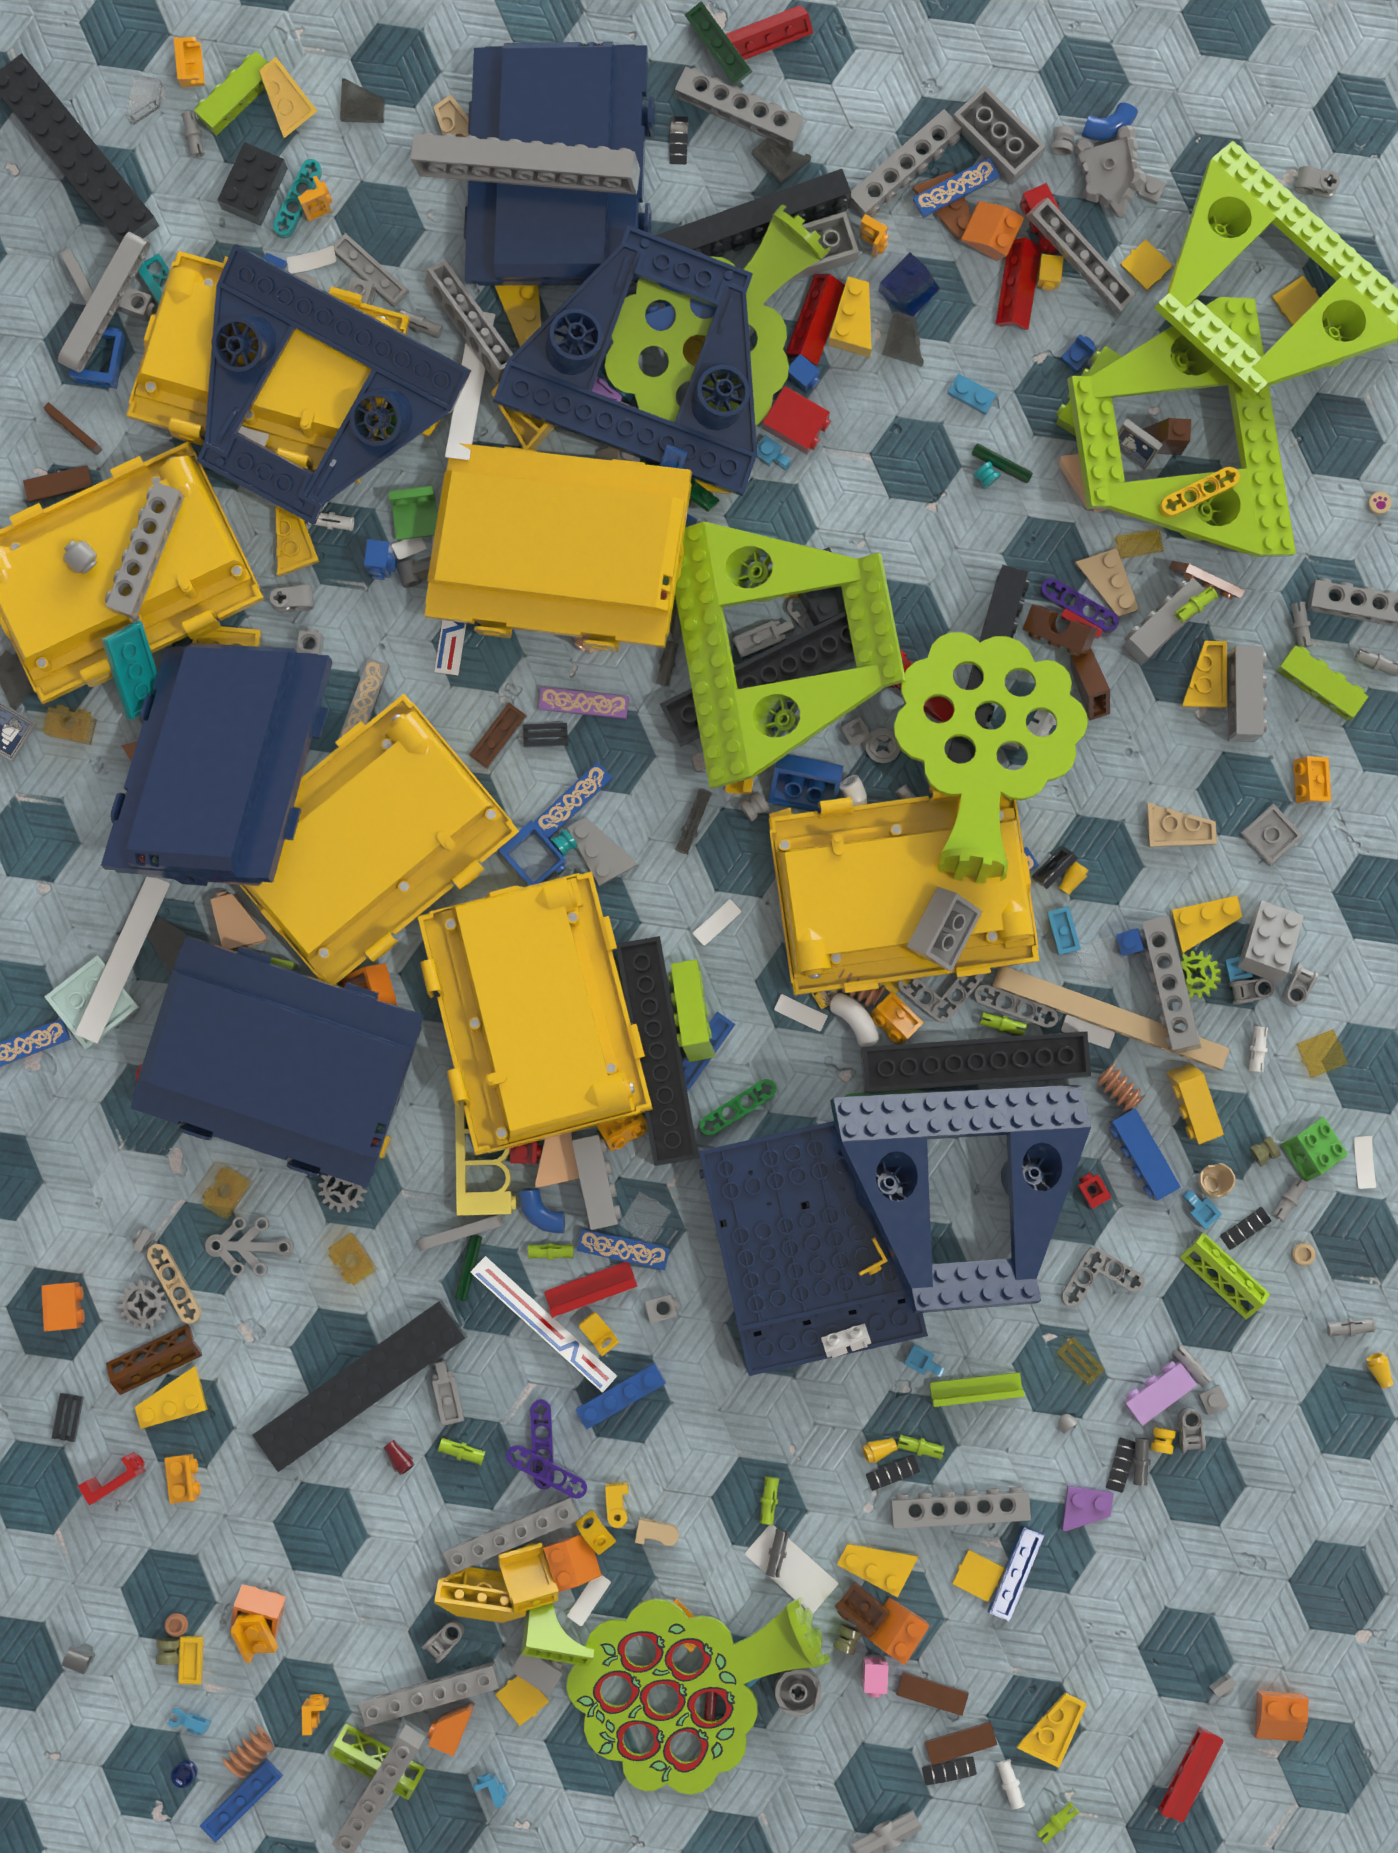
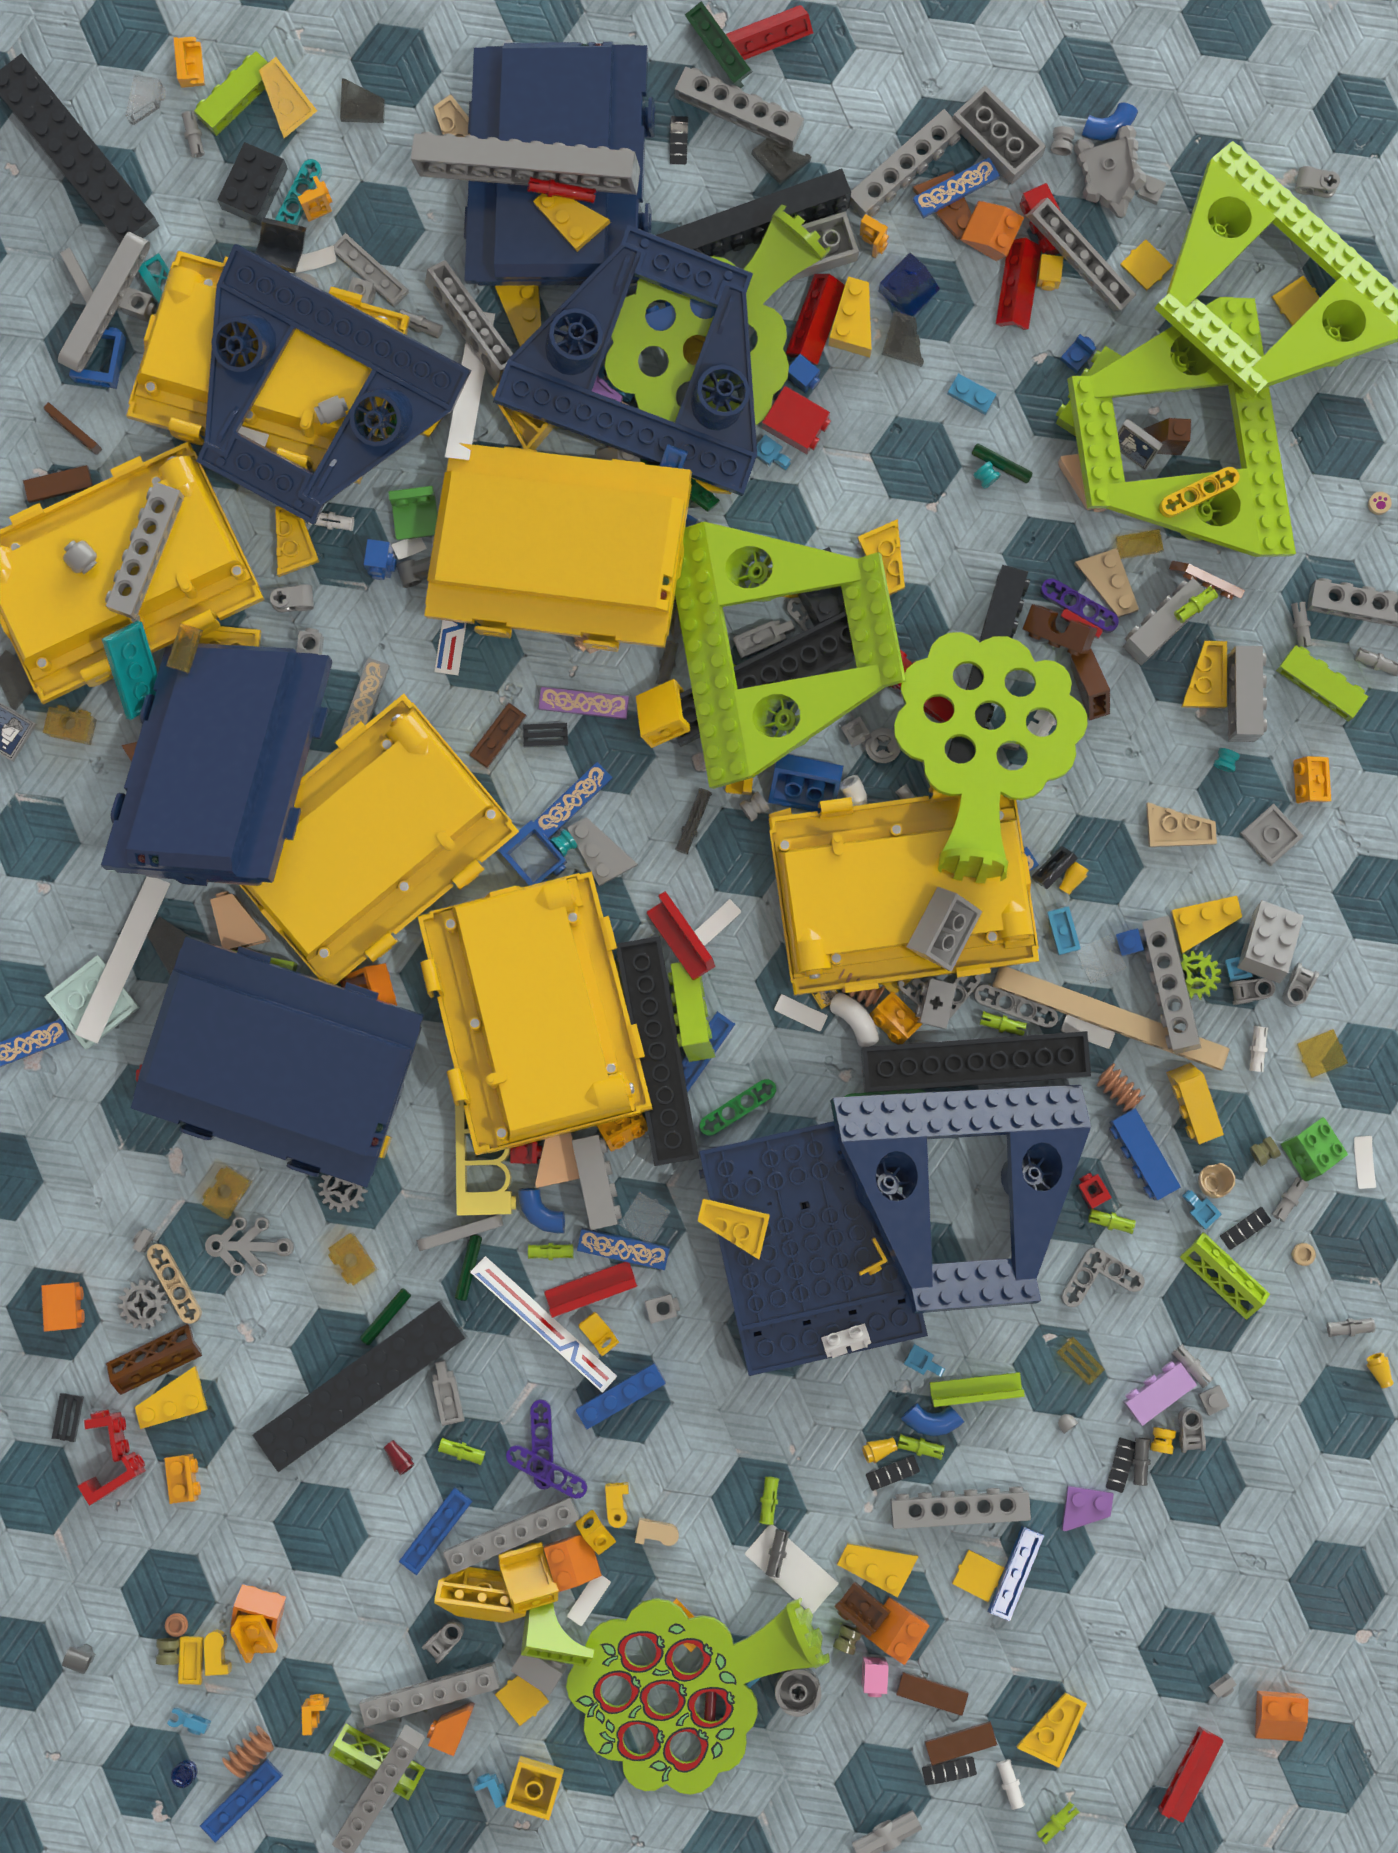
(116, 1426): none -> red bracket
(184, 648): none -> clear yellow tile
(215, 1654): none -> yellow leg
(281, 243): none -> black bracket
(331, 409): none -> light grey brick
(385, 1316): none -> dark green axle
(435, 1531): none -> blue tile
(534, 1788): none -> yellow brick
(558, 189): none -> red pin
(571, 219): none -> yellow wing
(661, 713): none -> yellow panel
(680, 937): none -> red panel
(736, 1224): none -> yellow wing
(887, 543): none -> yellow wing
(932, 1423): none -> blue cylinder
(939, 1015): none -> light grey brick
(1111, 1221): none -> lime pin
(1226, 760): none -> teal wheel

